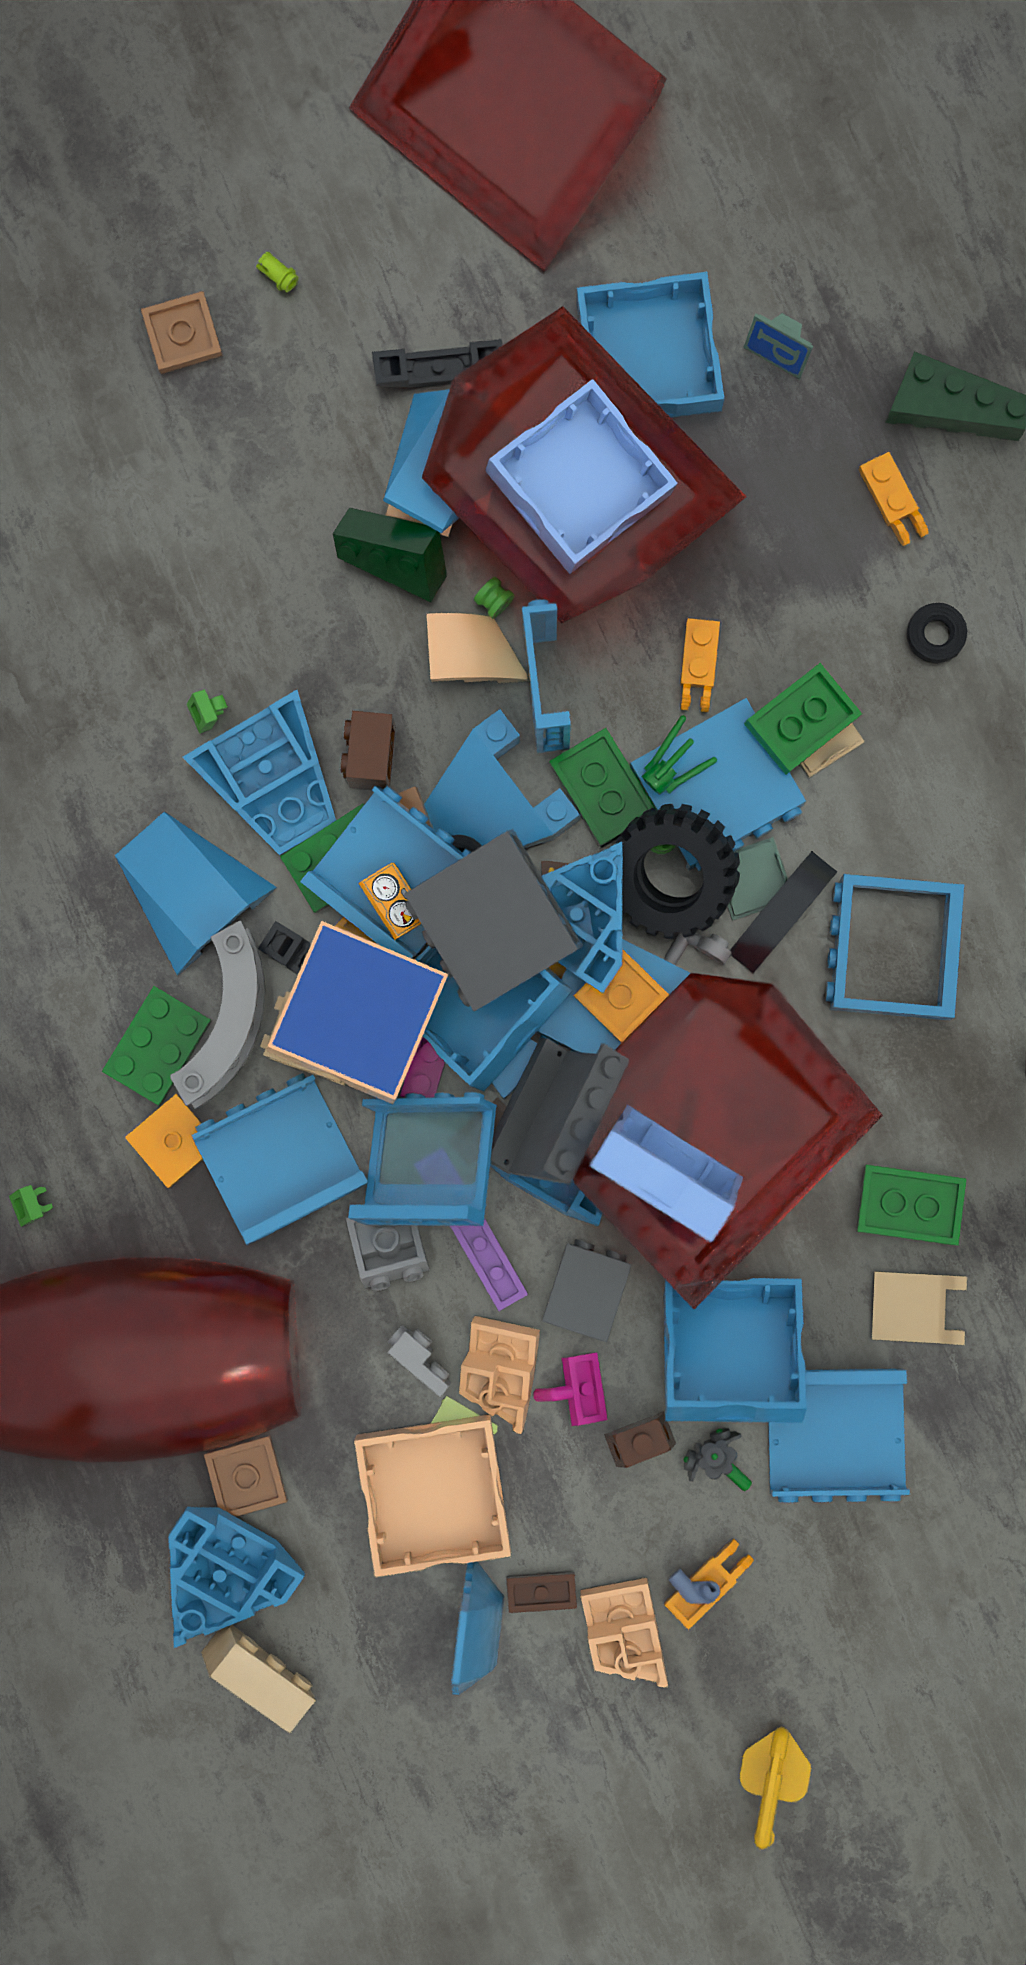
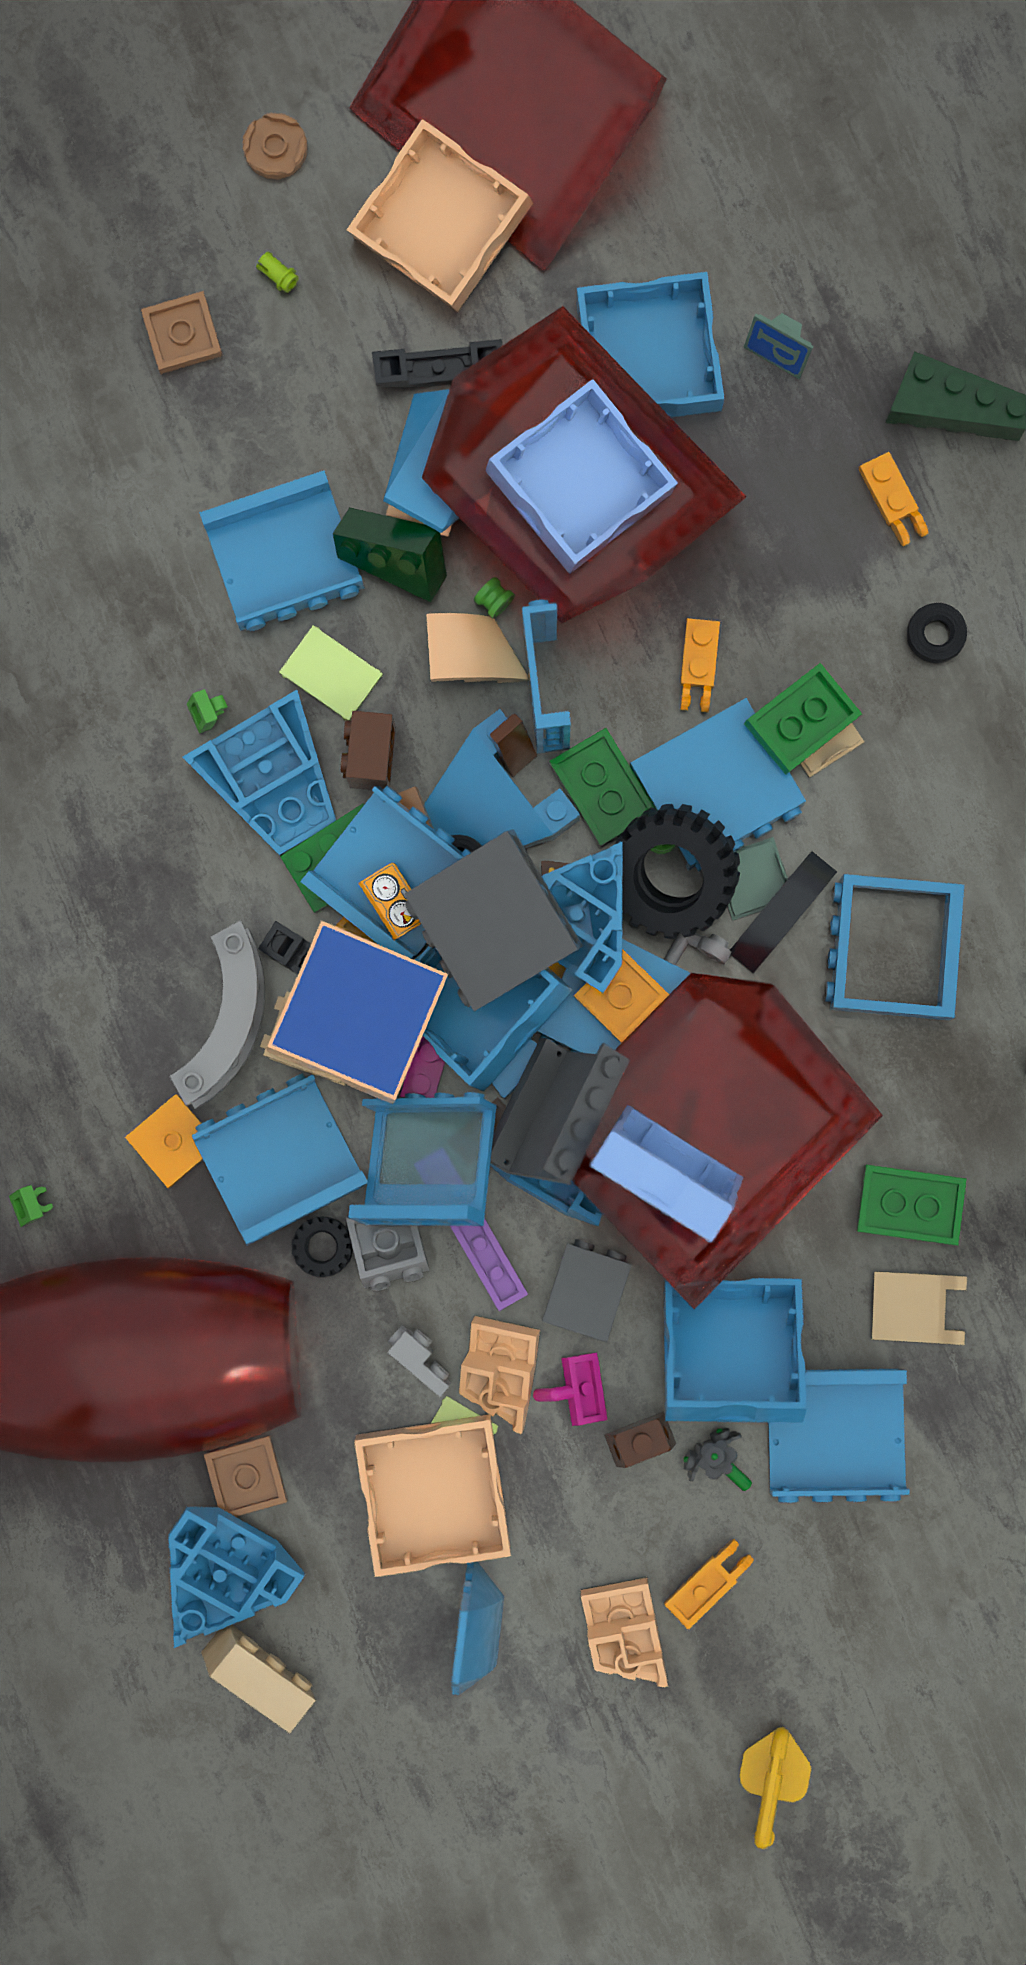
(156, 1045): green plate -> none
(187, 887): dark azure wedge -> none
(275, 146): none -> medium nougat tile
(280, 551): none -> dark azure panel
(307, 1231): none -> black tyre
(330, 673): none -> yellowish green piece
(440, 216): none -> light nougat tile
(513, 744): none -> reddish brown tile
(541, 1592): reddish brown plate -> none
(661, 775): green plant -> none
(694, 1592): sand blue arm -> none

